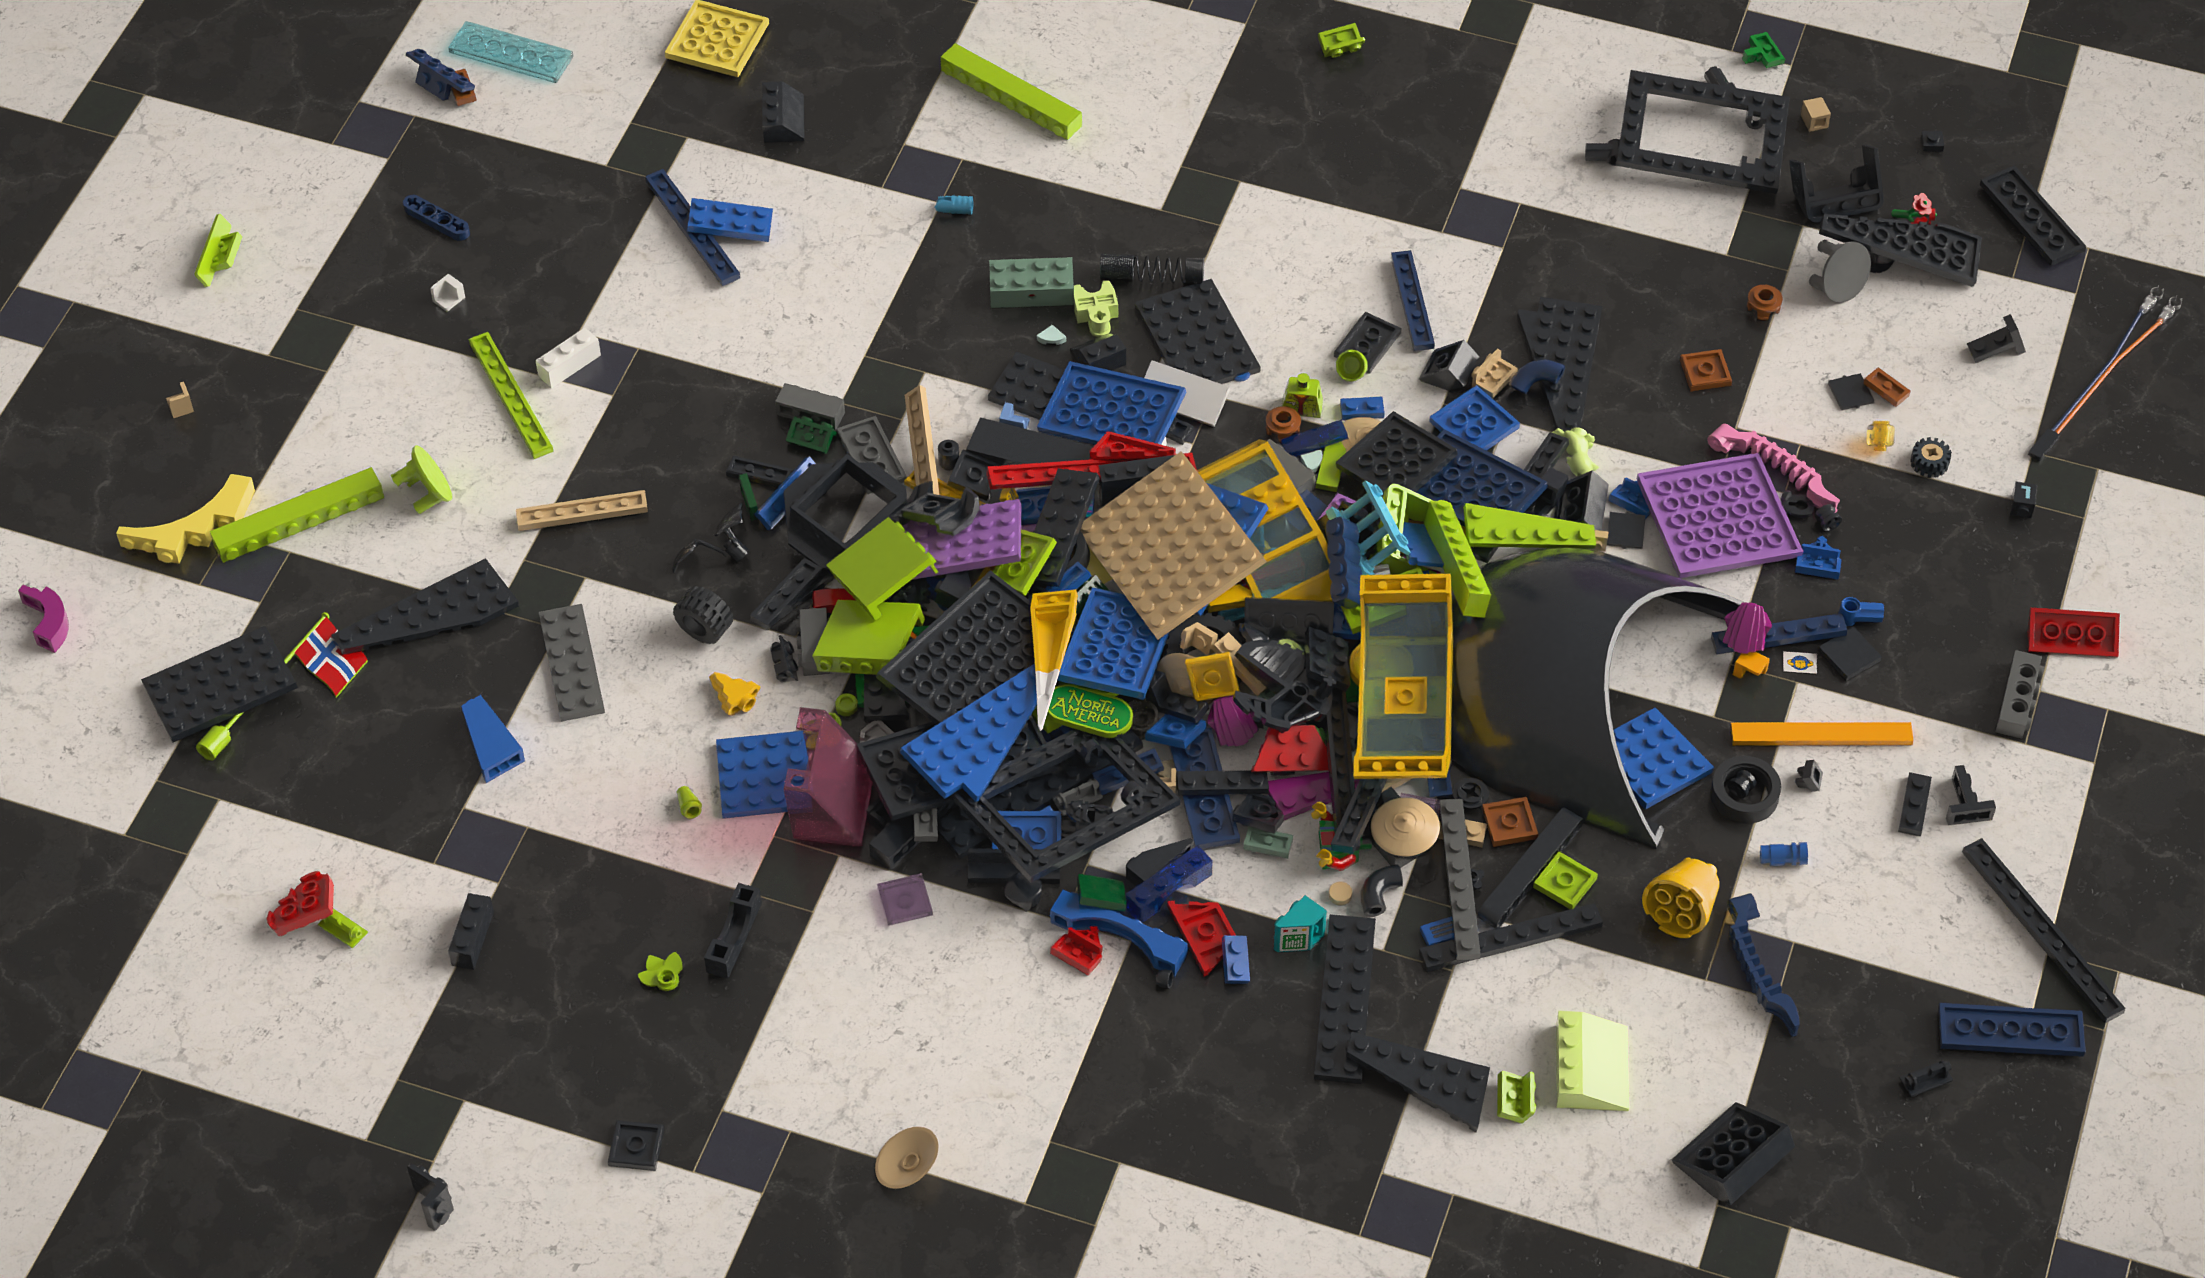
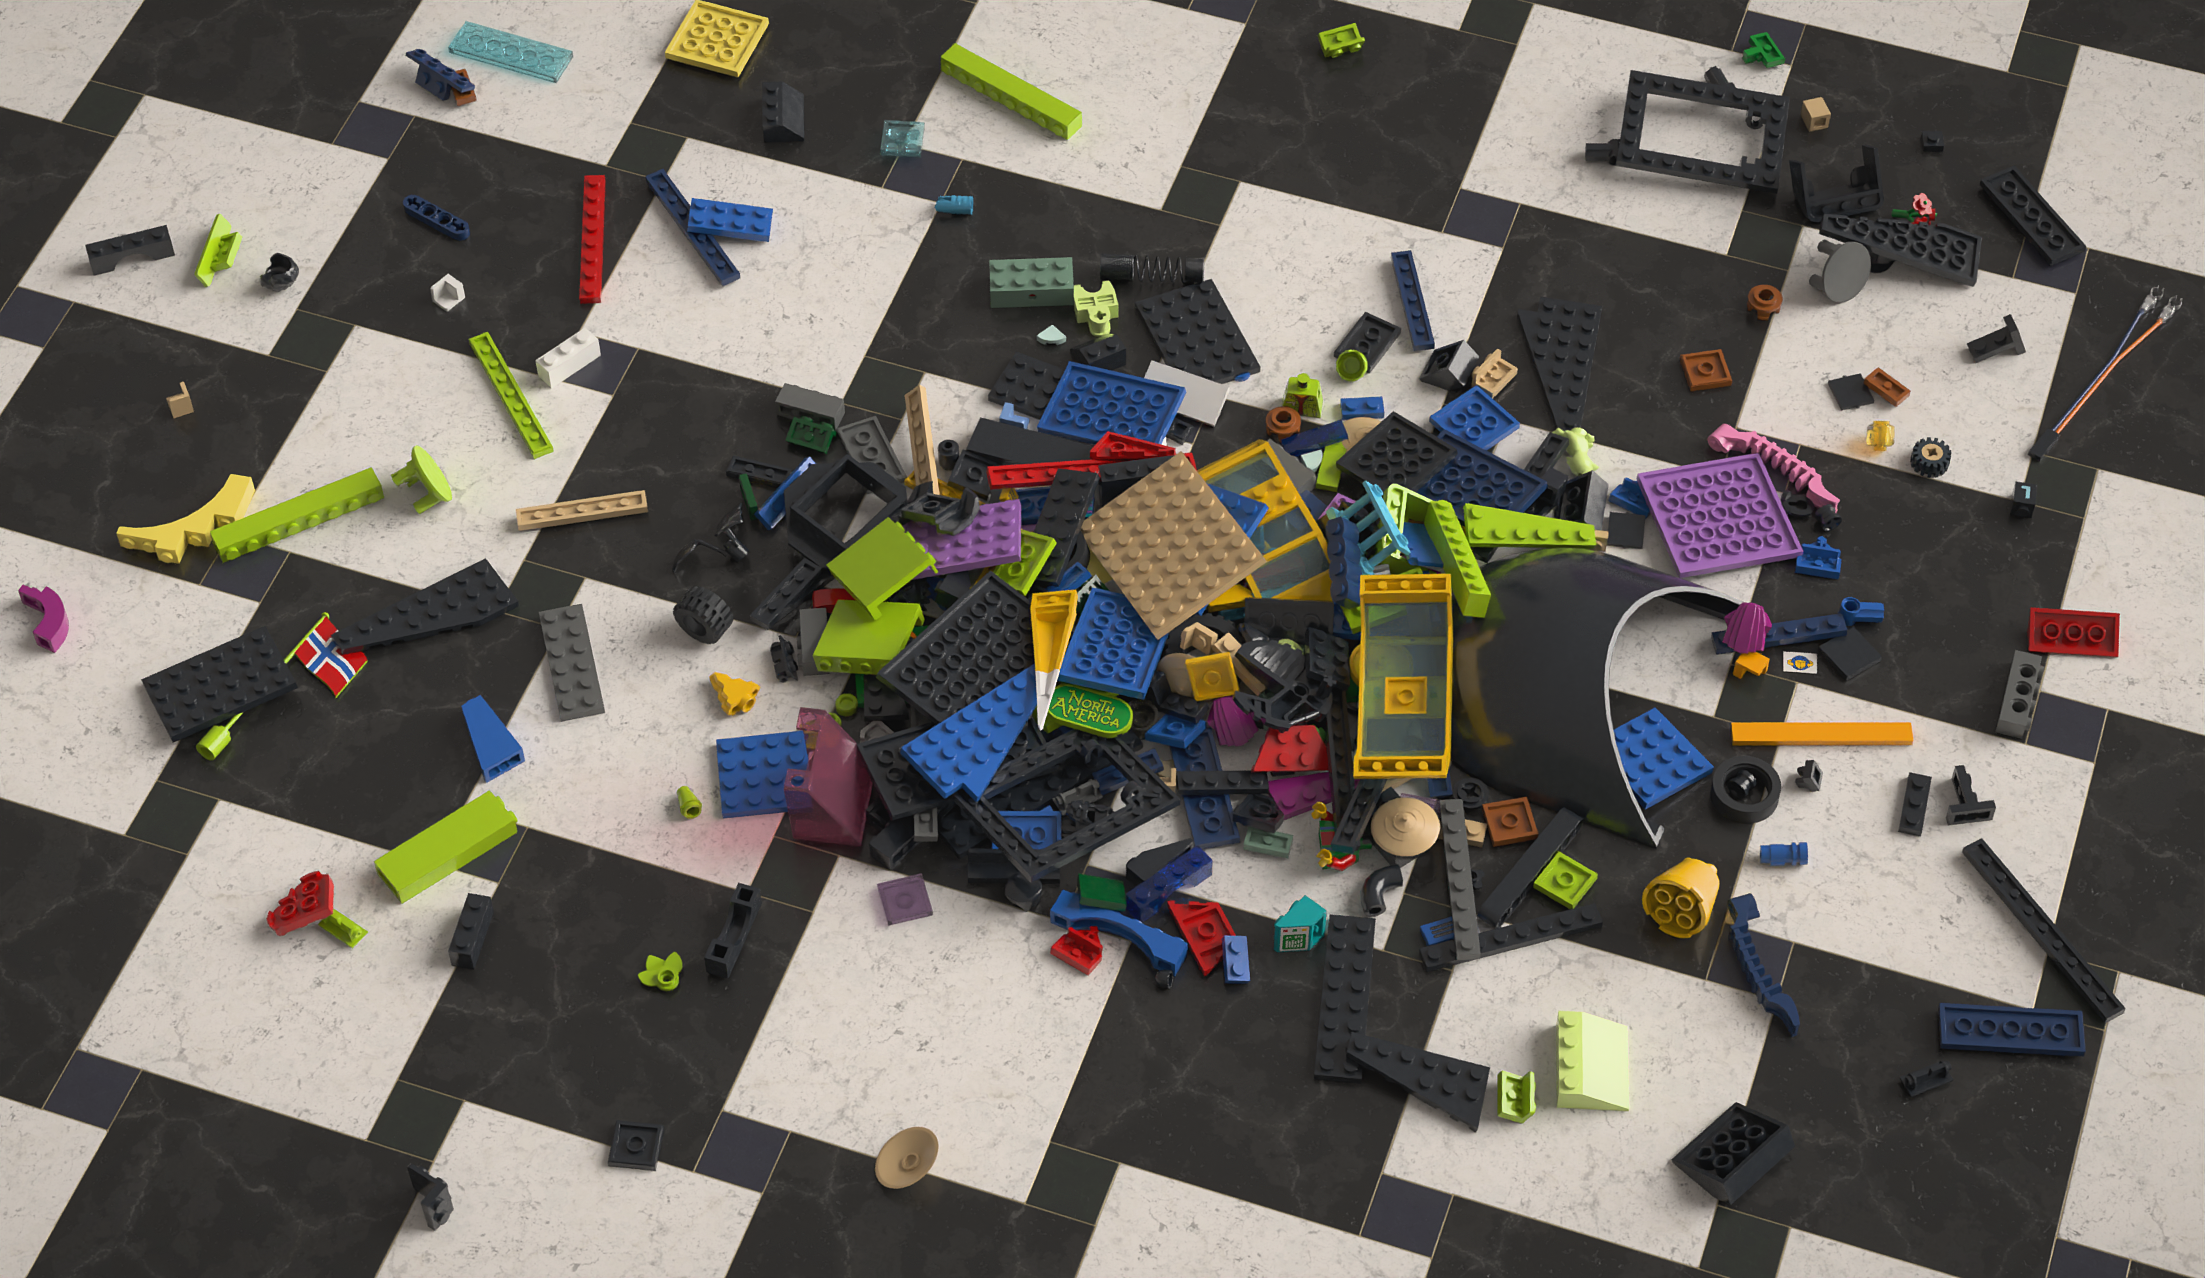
(107, 253): none -> black arch
(280, 273): none -> black hair
(446, 846): none -> lime brick
(592, 239): none -> red plate
(902, 138): none -> clear light blue plate
(1340, 893): tan tile -> none
(1534, 372): dark blue cylinder -> none

